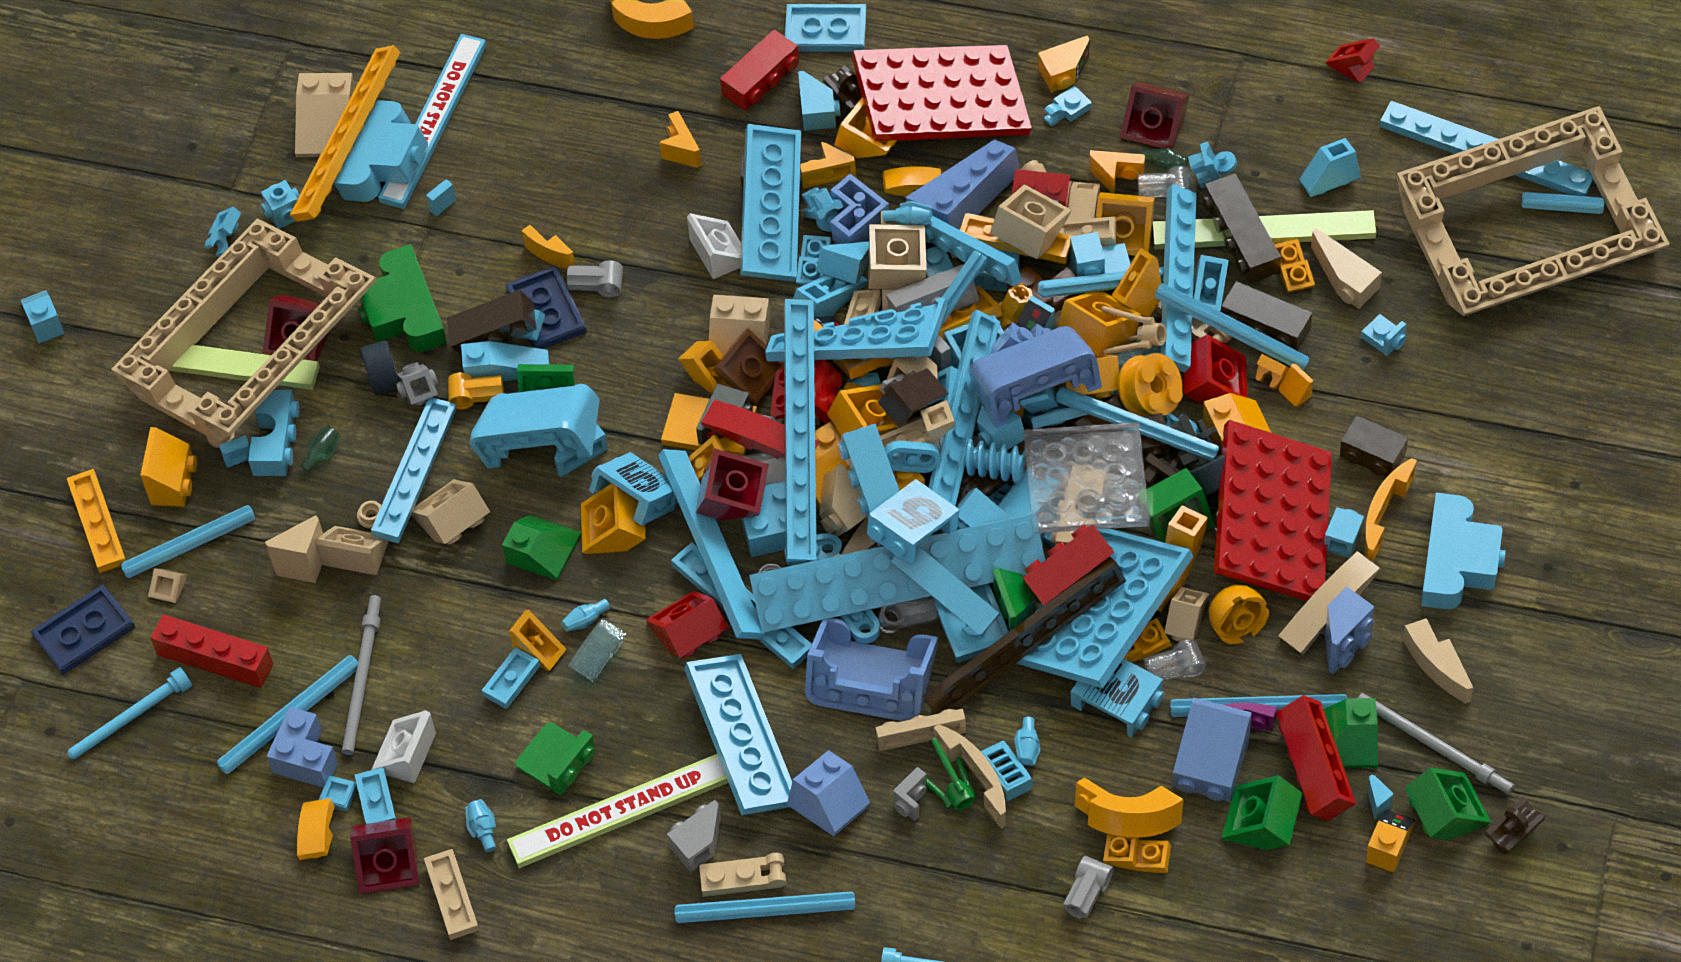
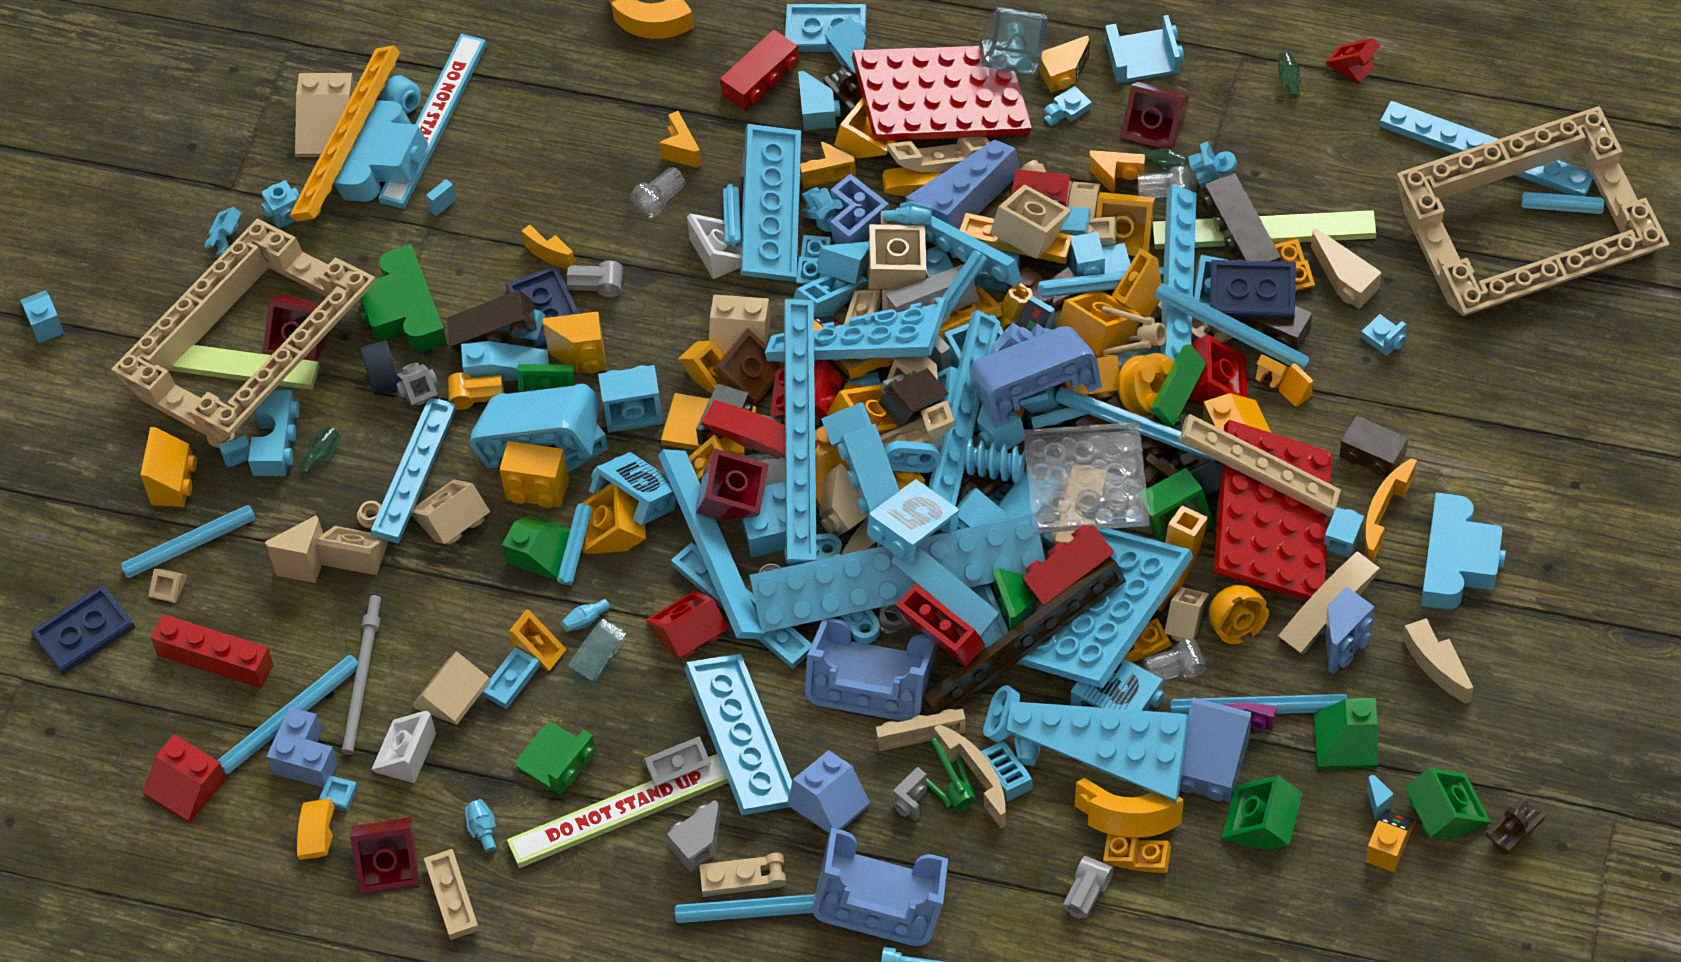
(96, 520): light orange plate -> none
(176, 682): medium azure piece -> none
(183, 778): none -> red slope
(375, 796): medium azure plate -> none
(402, 91): none -> medium azure head
(452, 689): none -> tan slope
(534, 474): none -> light orange brick
(574, 544): none -> medium azure axle
(576, 341): none -> light orange slope
(630, 398): none -> medium azure brick
(653, 196): none -> clear piece
(677, 761): none -> light grey panel
(732, 215): none -> medium azure axle
(845, 39): none -> medium azure slope
(845, 421): none -> medium azure slope
(879, 895): none -> medium blue windscreen
(935, 158): none -> tan slope
(940, 625): none -> red brick
(998, 713): none -> medium azure plate
(1013, 40): none -> clear light blue slope
(1077, 221): none -> medium azure tile
(1119, 742): none -> medium azure wing
(1144, 53): none -> panel
(1178, 385): none -> green tile
(1253, 288): none -> dark blue tile
(1259, 465): none -> tan tile
(1289, 73): none -> clear green piece
(1315, 758): red brick -> none
(1331, 167): medium azure slope -> none
(1483, 773): light grey bar -> none

